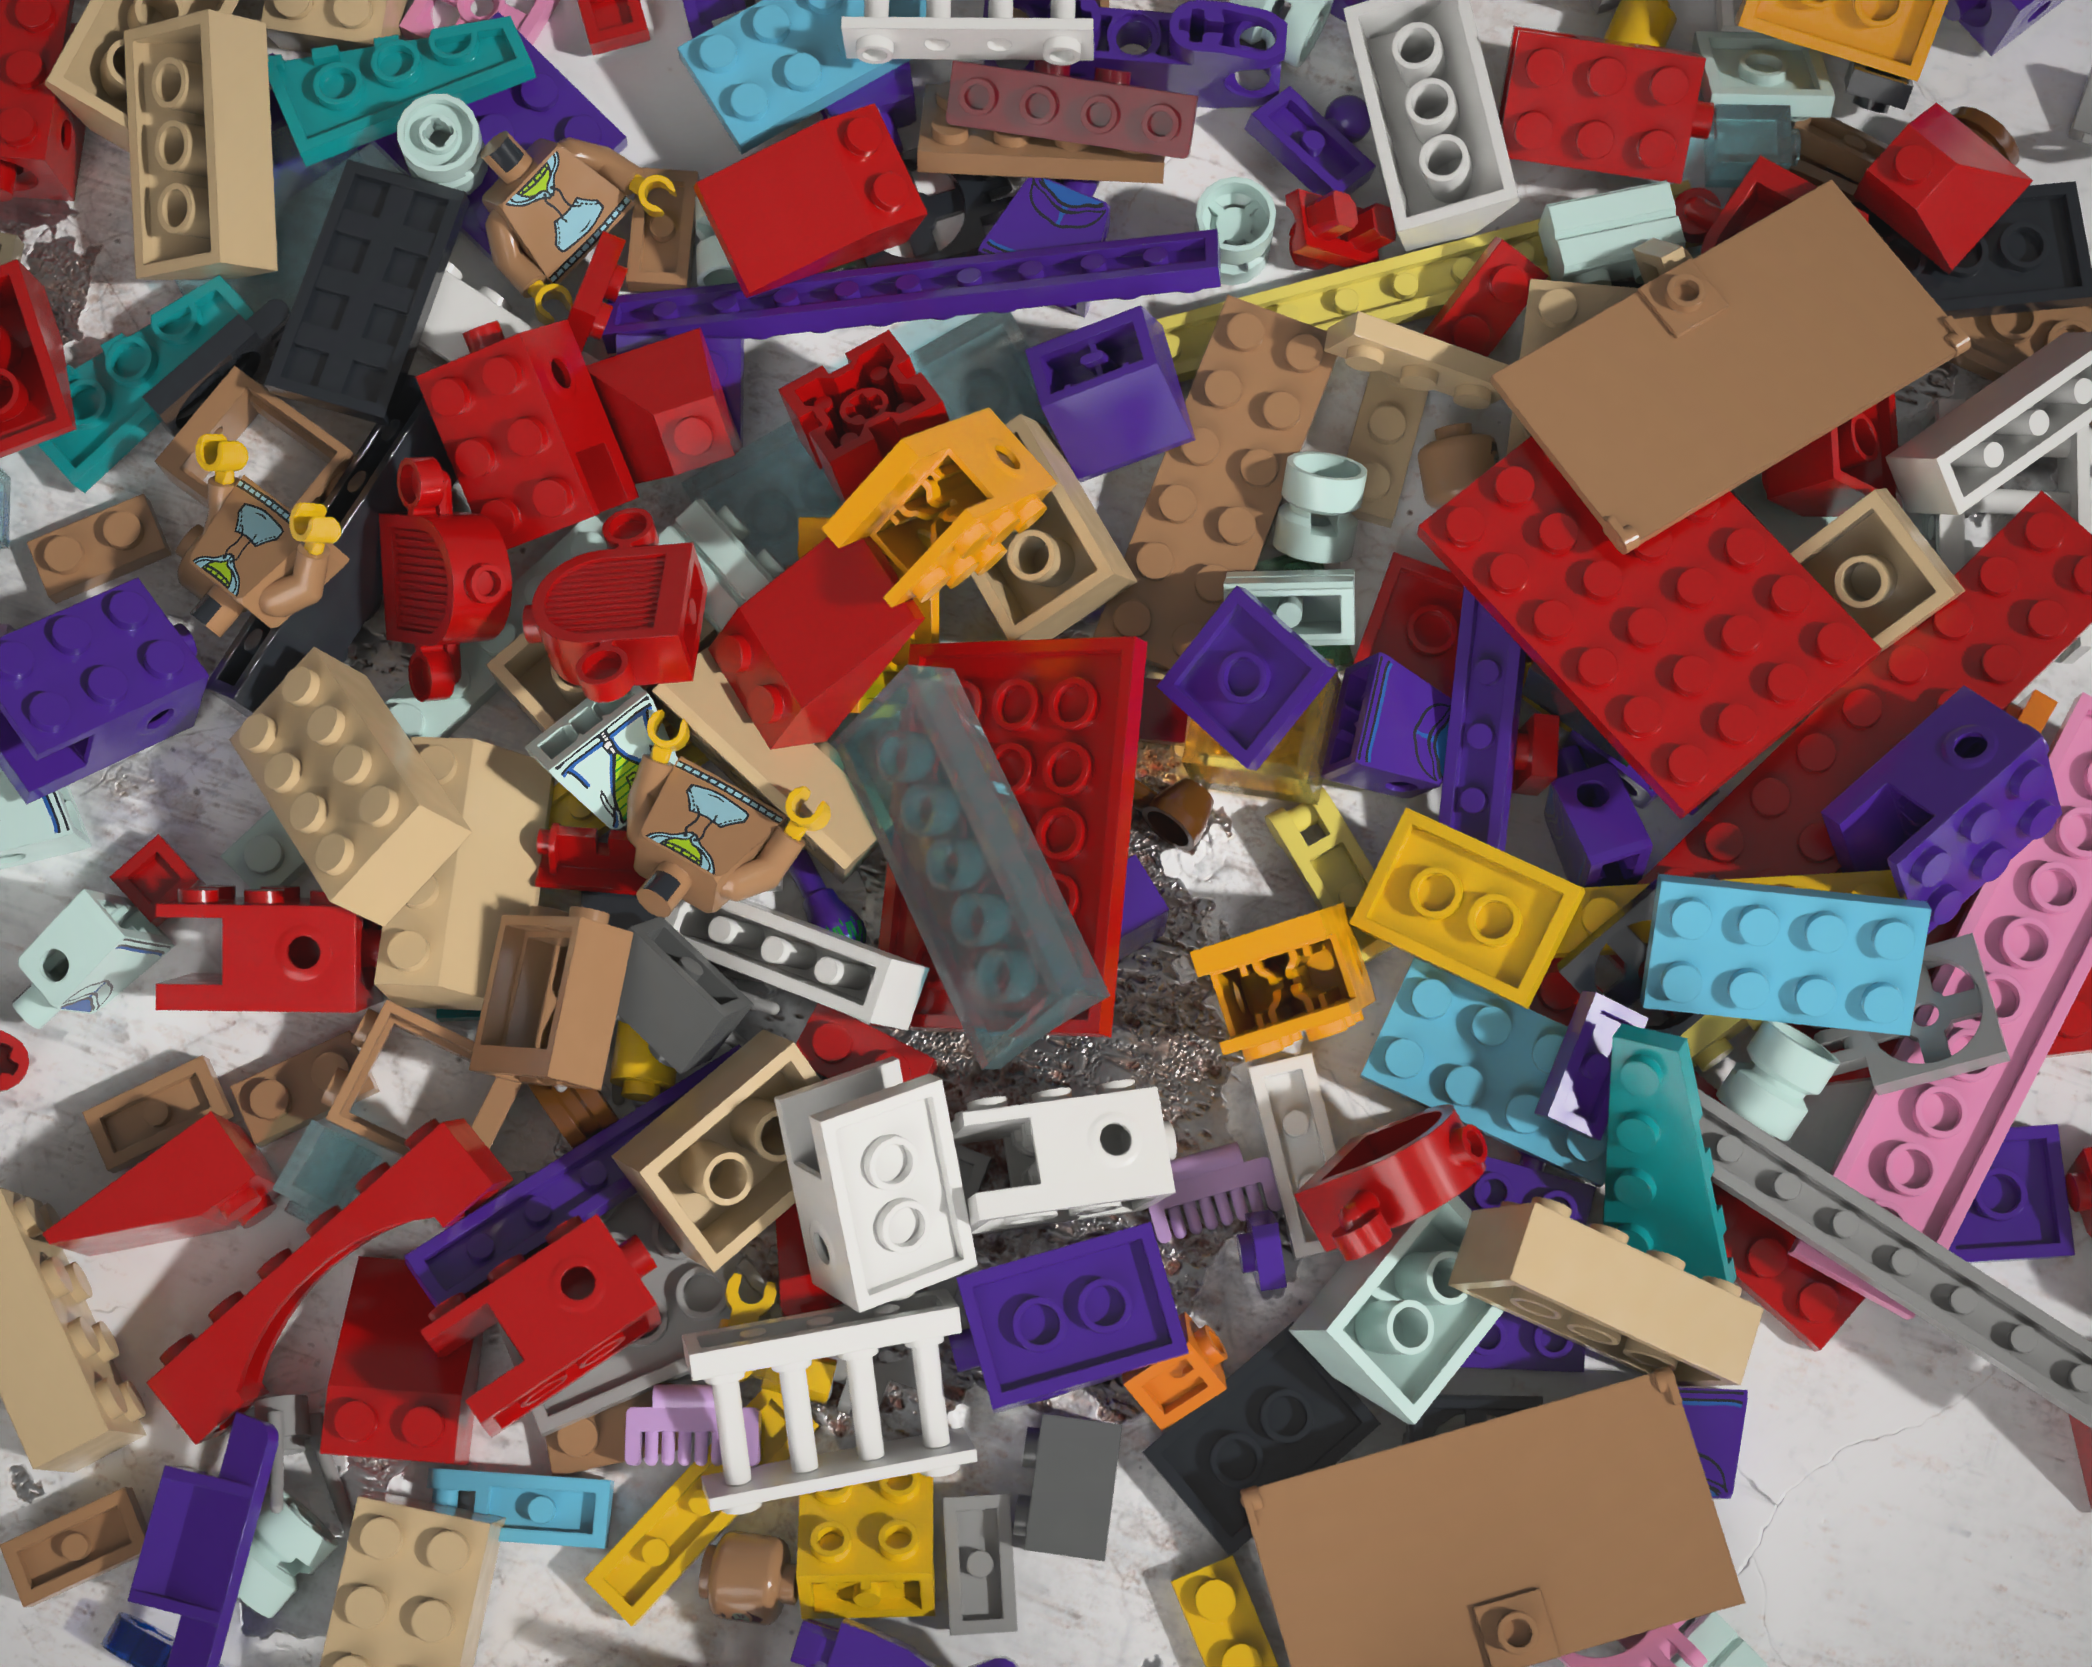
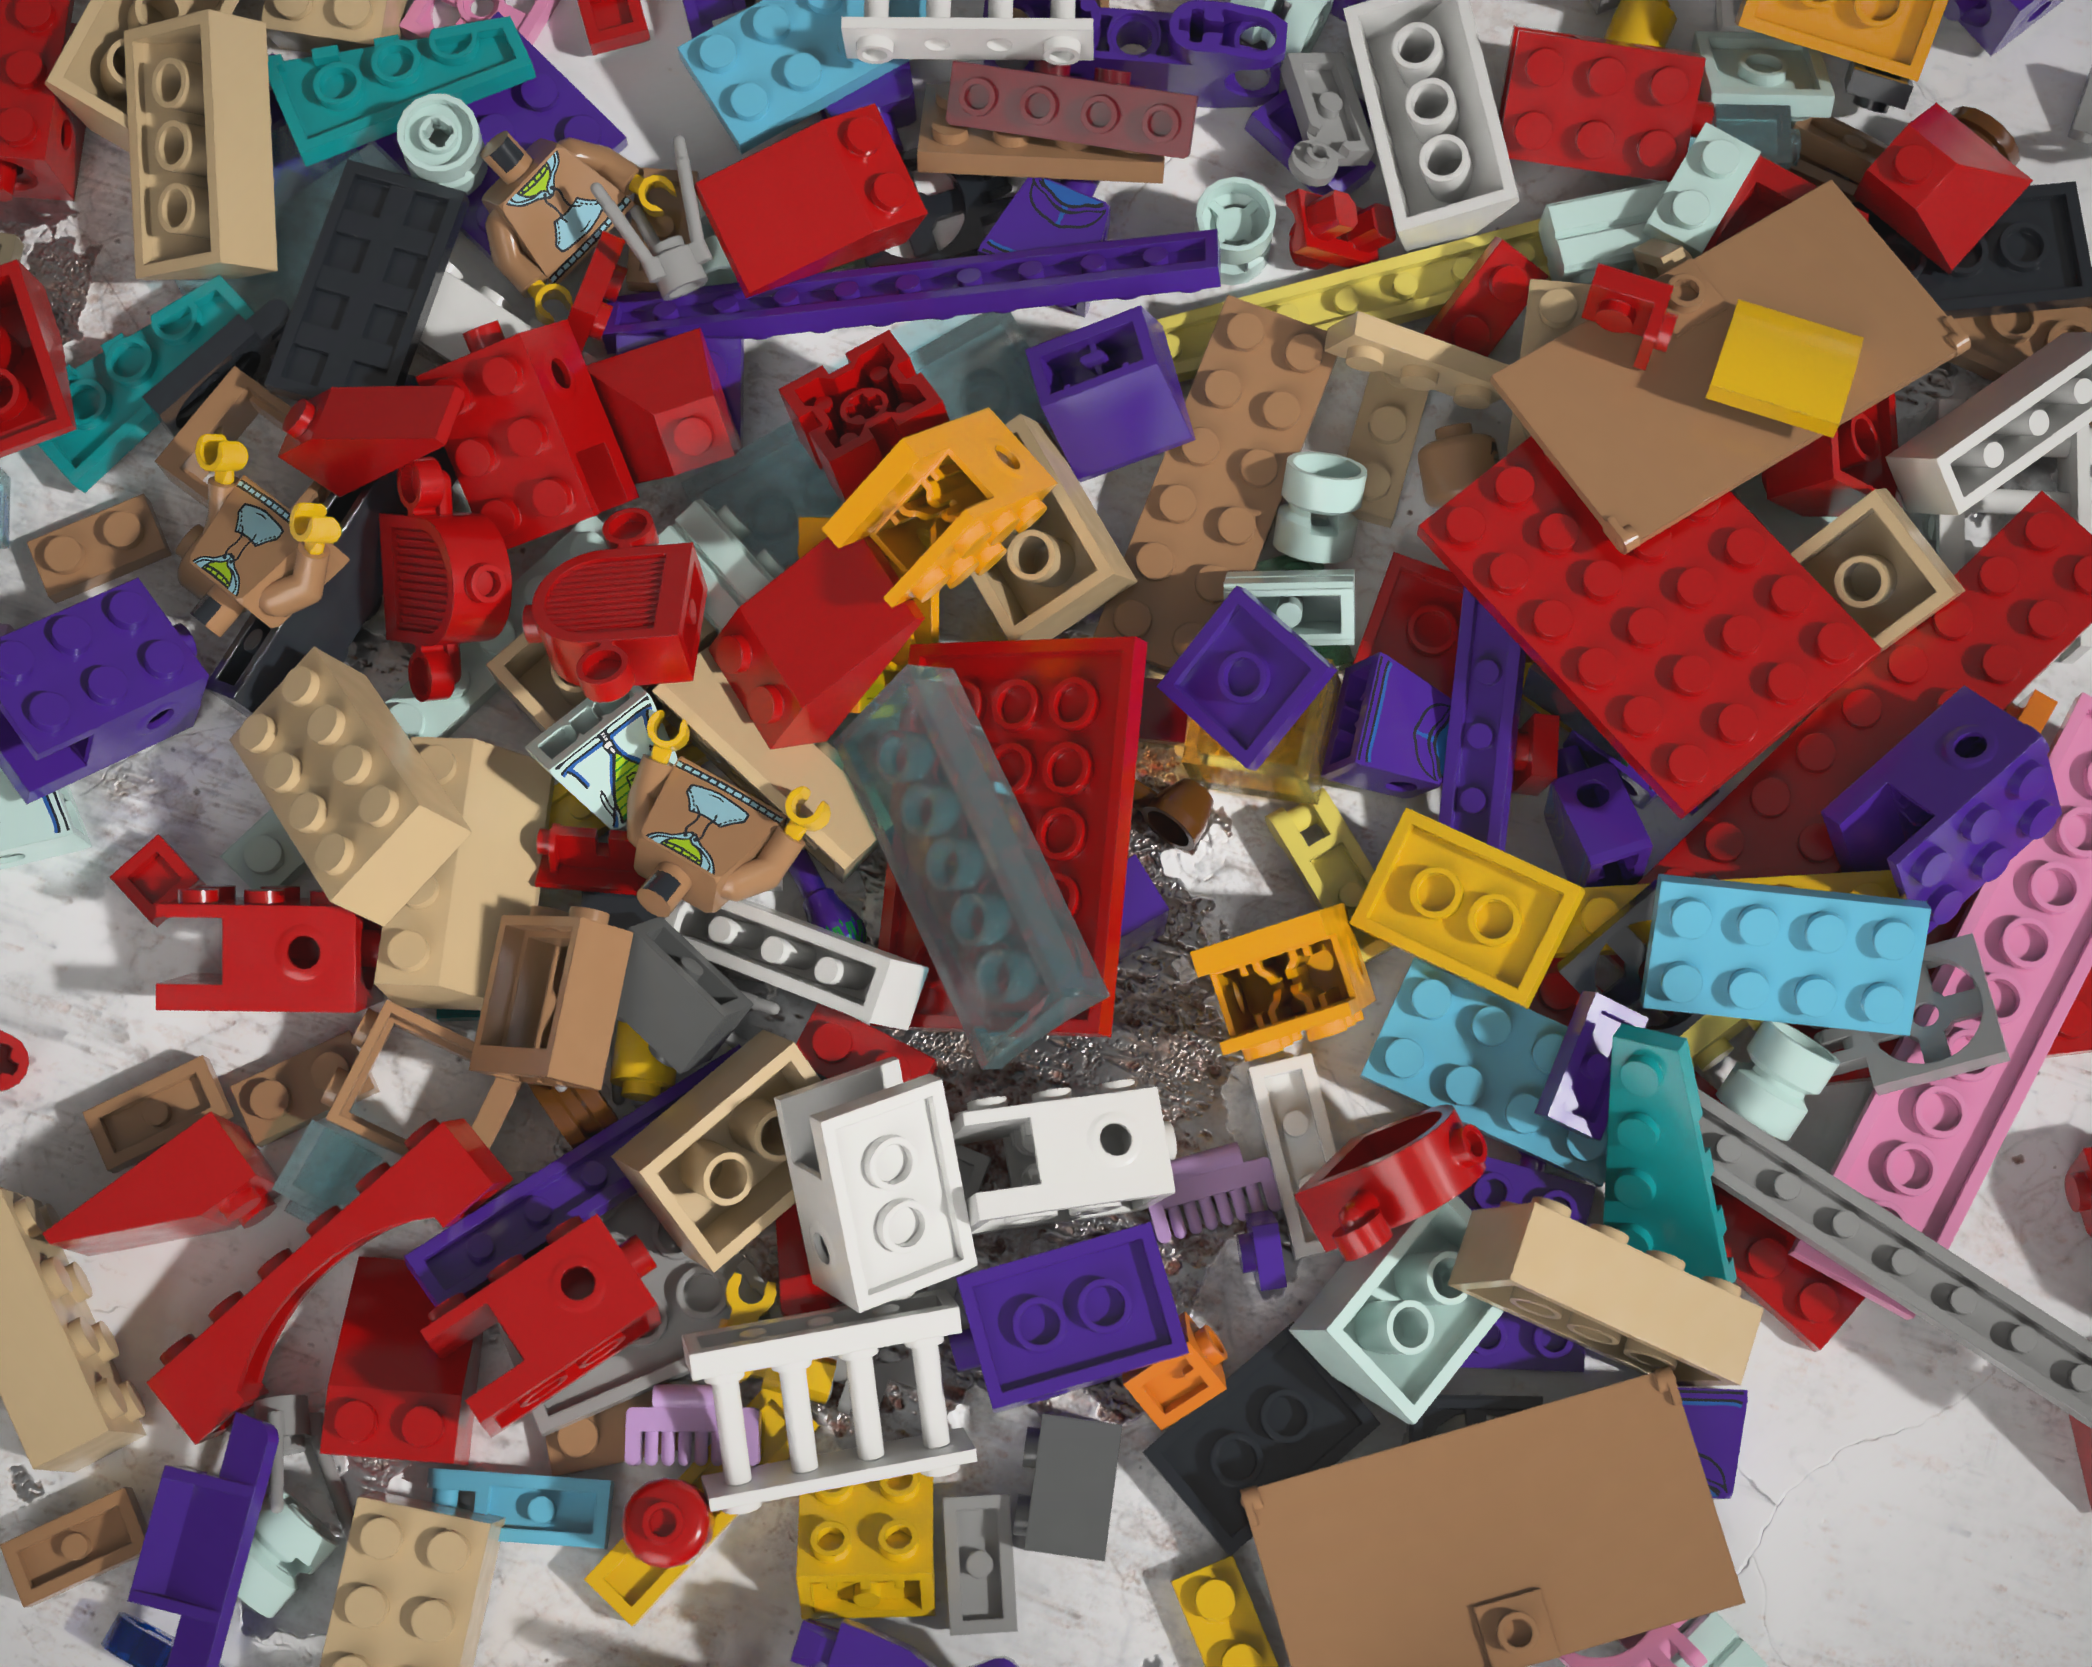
(87, 957): light aqua torso -> none
(366, 432): none -> red slope
(667, 1523): none -> red head
(669, 262): none -> light grey plant
(748, 1577): medium nougat head -> none
(1326, 115): none -> light grey hinge
(1632, 305): none -> red bracket
(1701, 190): none -> light aqua plate
(1785, 368): none -> yellow slope
(2020, 1204): dark purple plate -> none

